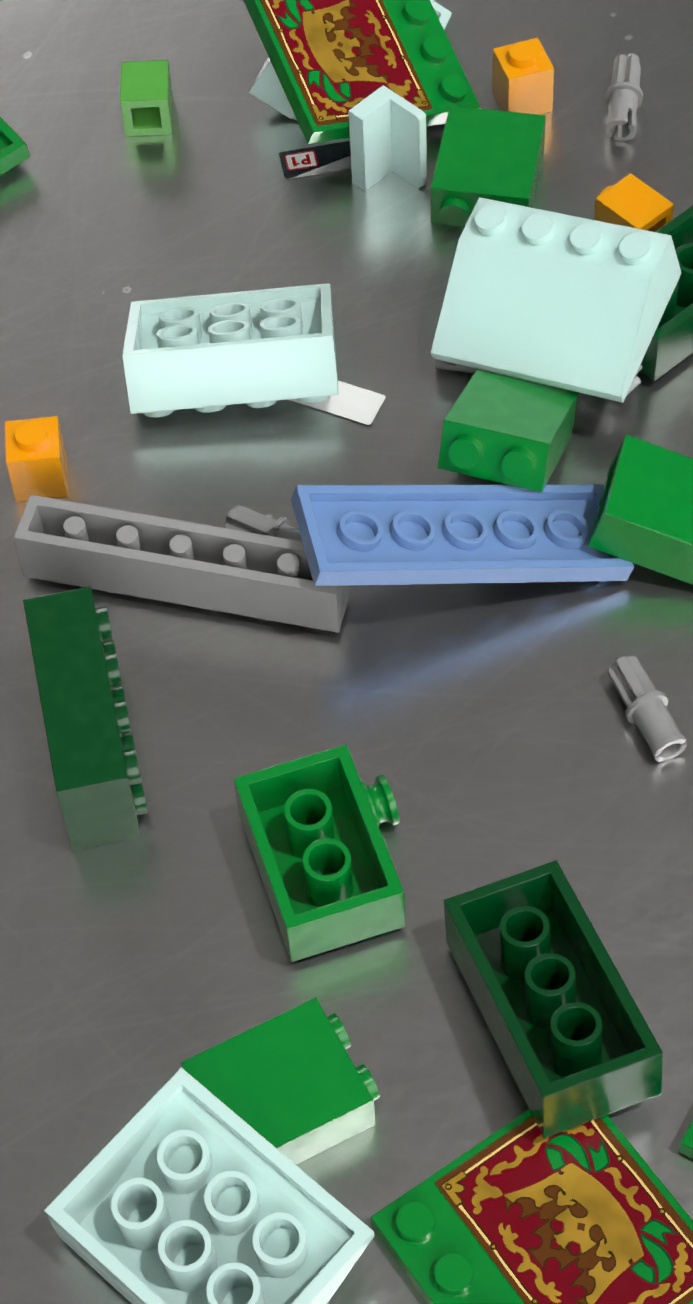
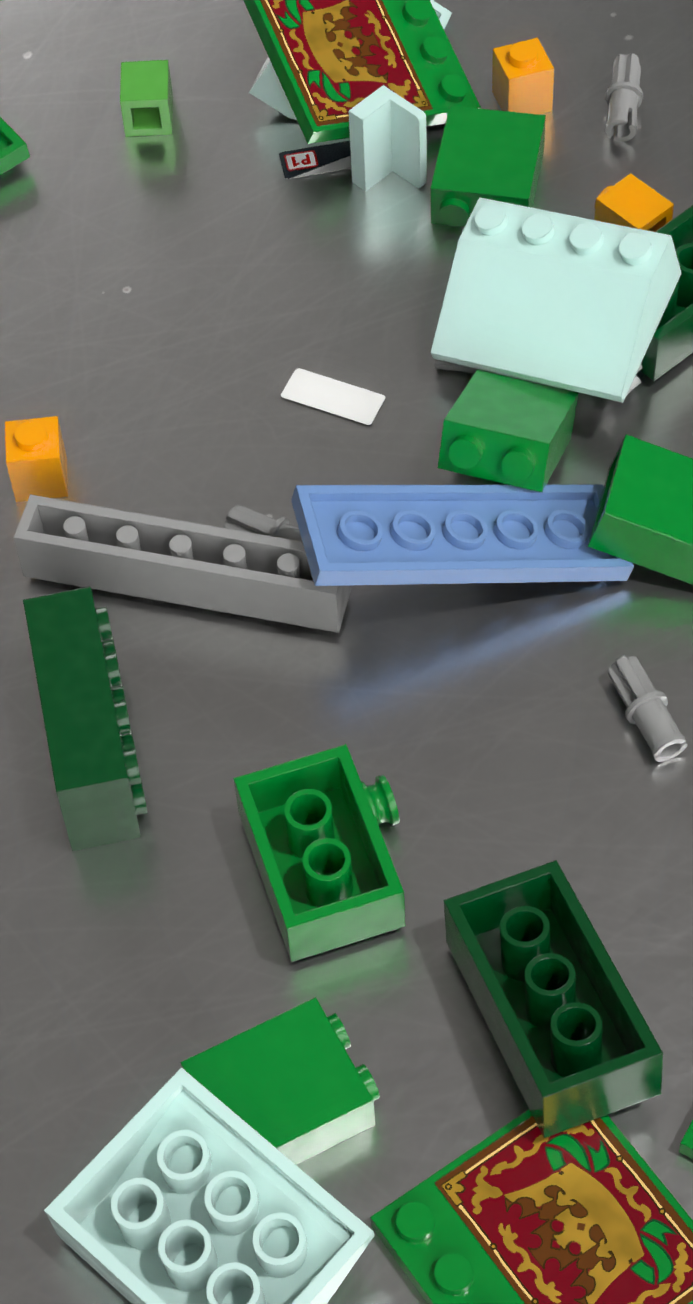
(230, 350): light aqua slope -> none

